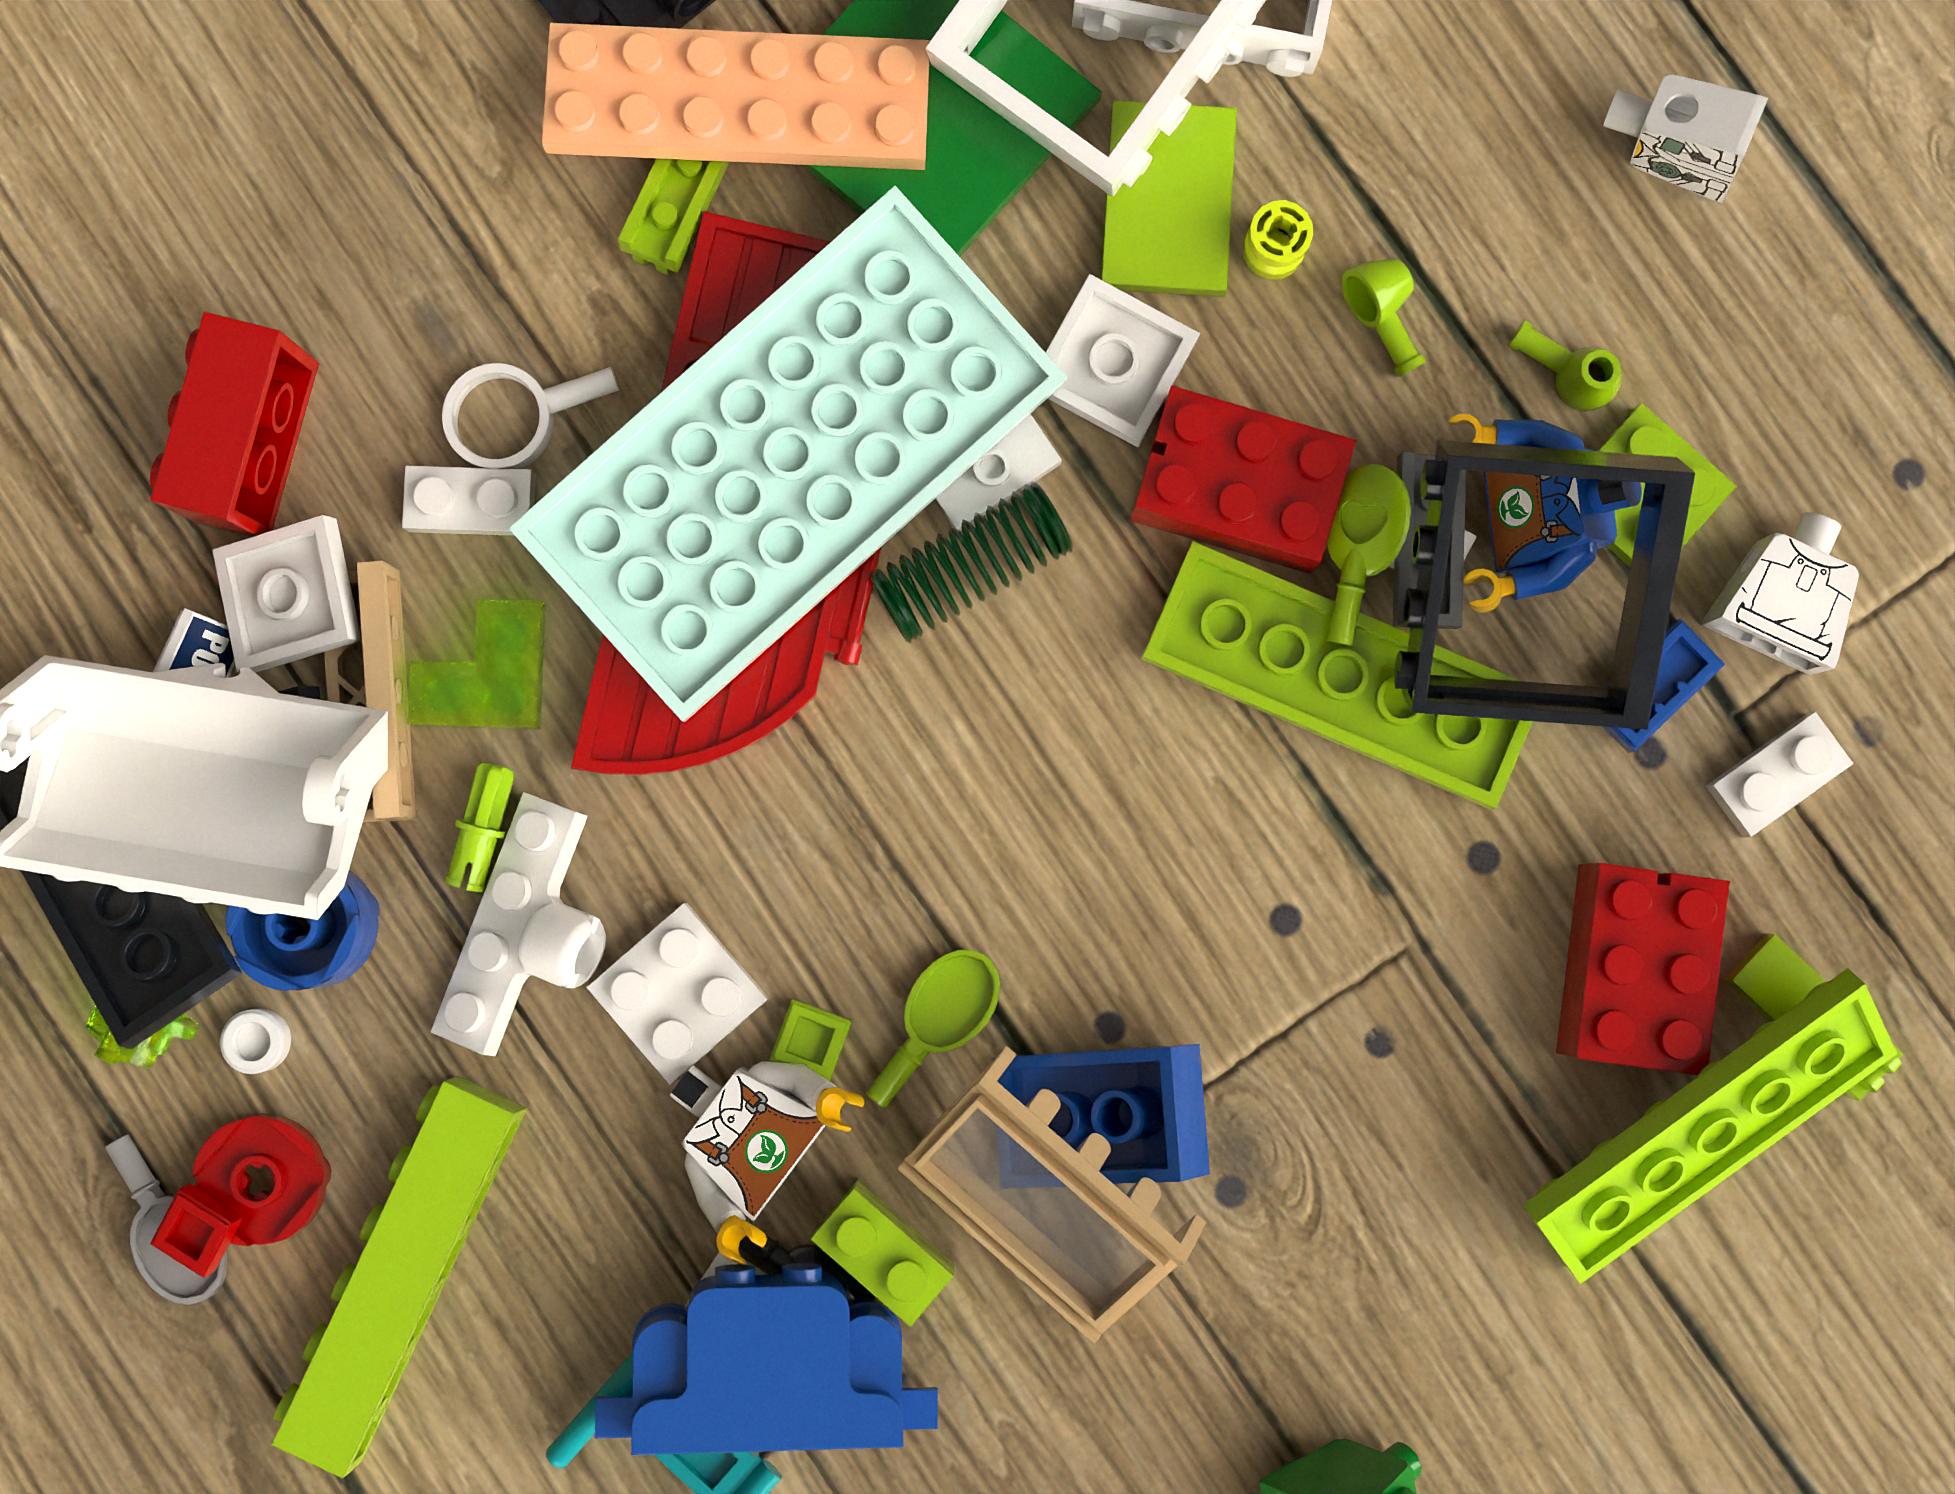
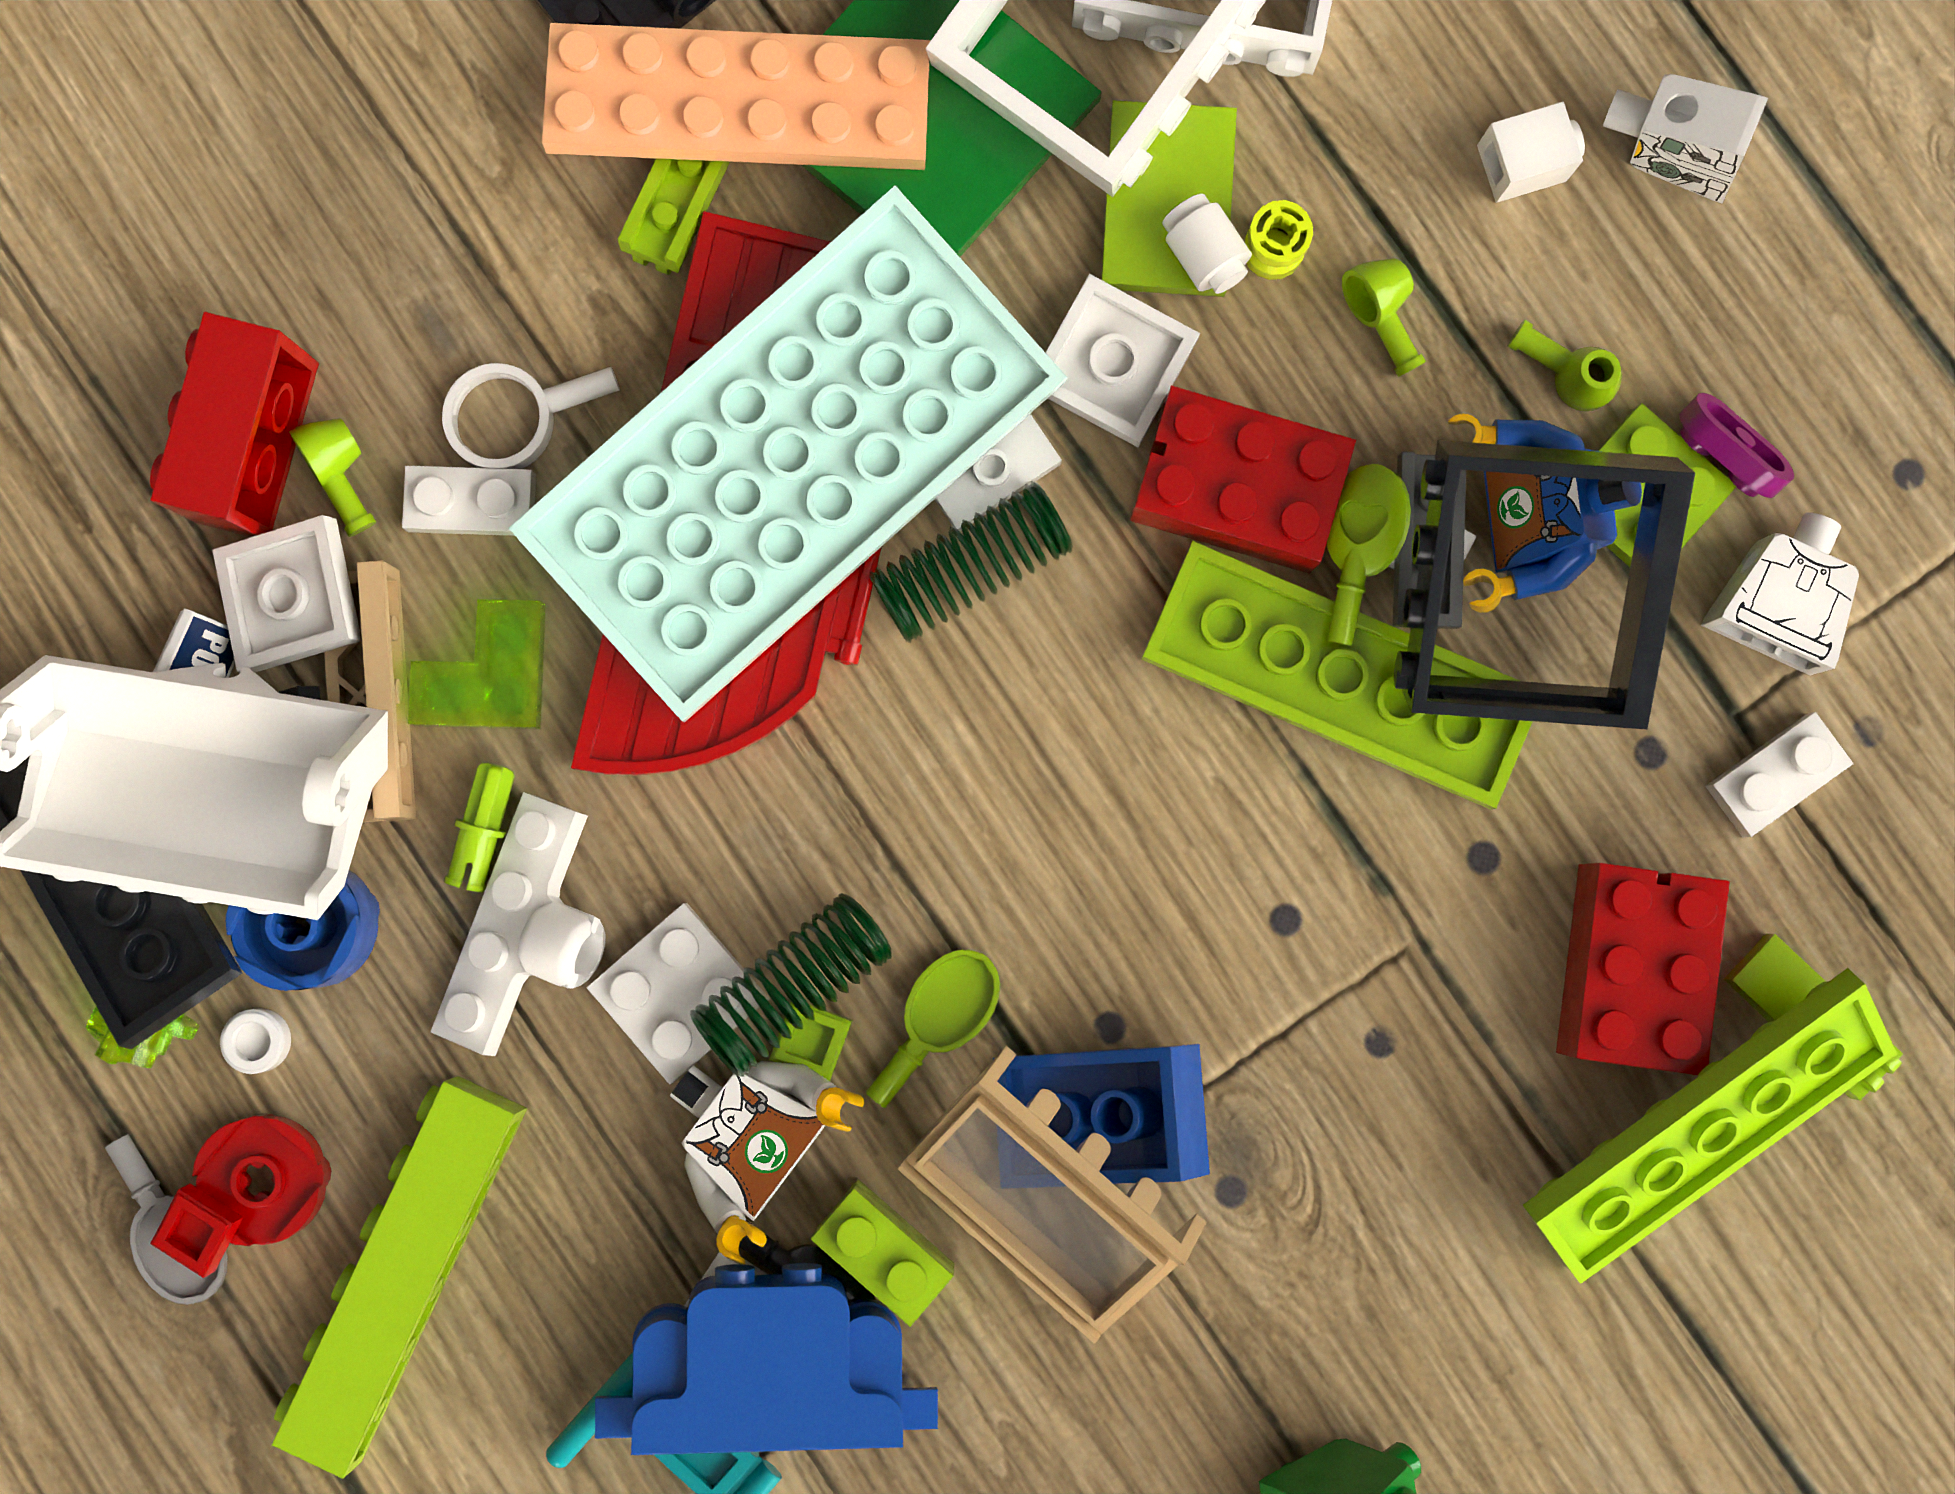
(329, 453): none -> lime bar
(728, 1044): none -> dark green piece
(1206, 244): none -> white brick
(1531, 151): none -> white brick
(1682, 671): blue plate -> none
(1750, 459): none -> magenta plate

